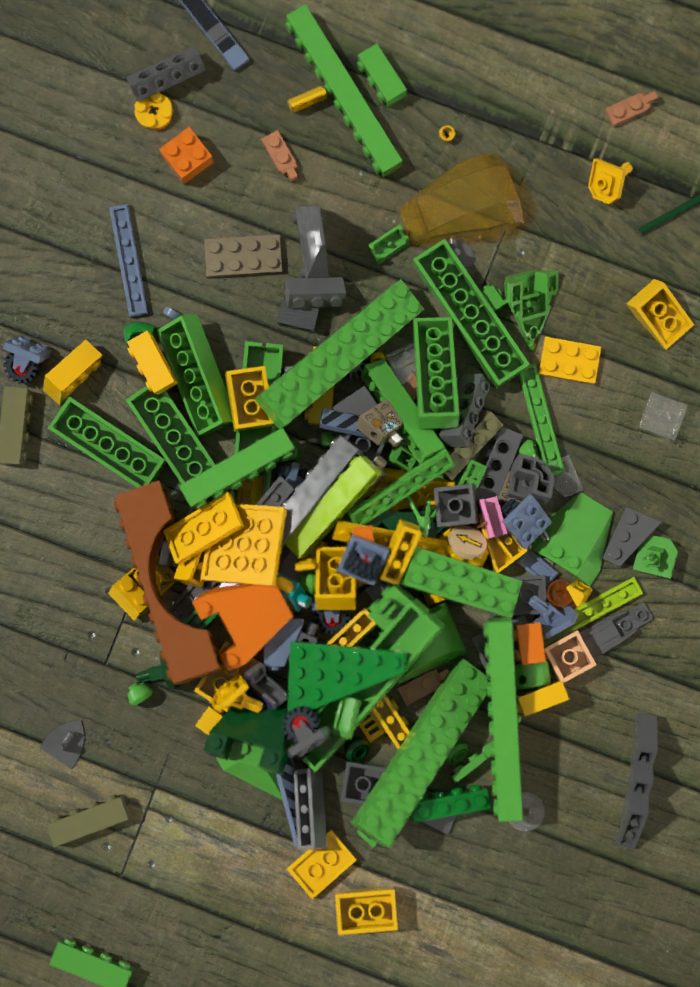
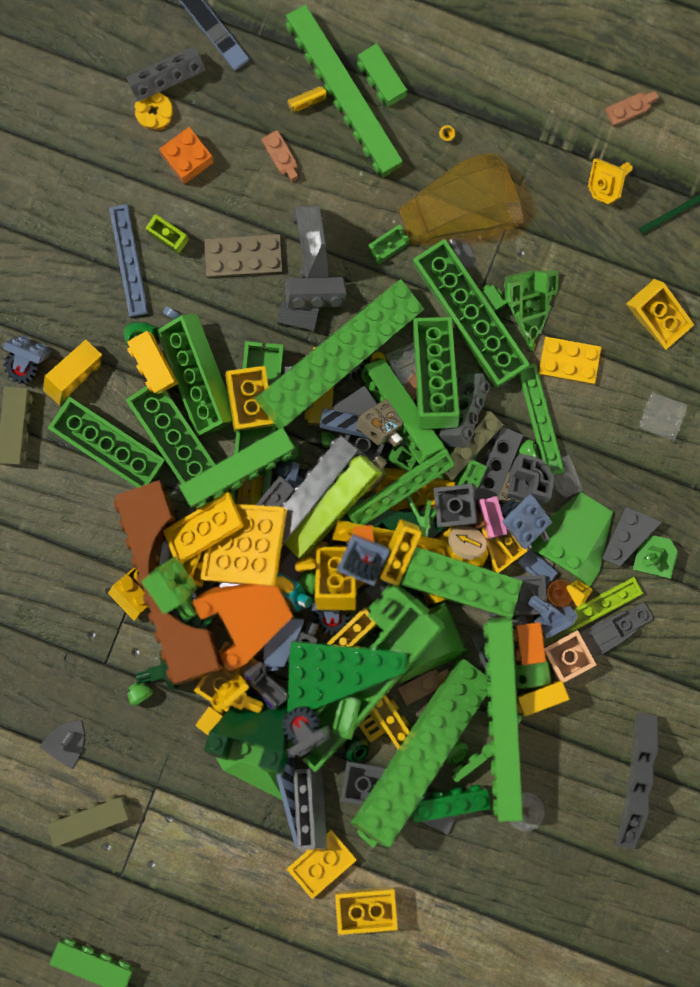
(166, 234): none -> lime brick
(171, 588): none -> bright green brick

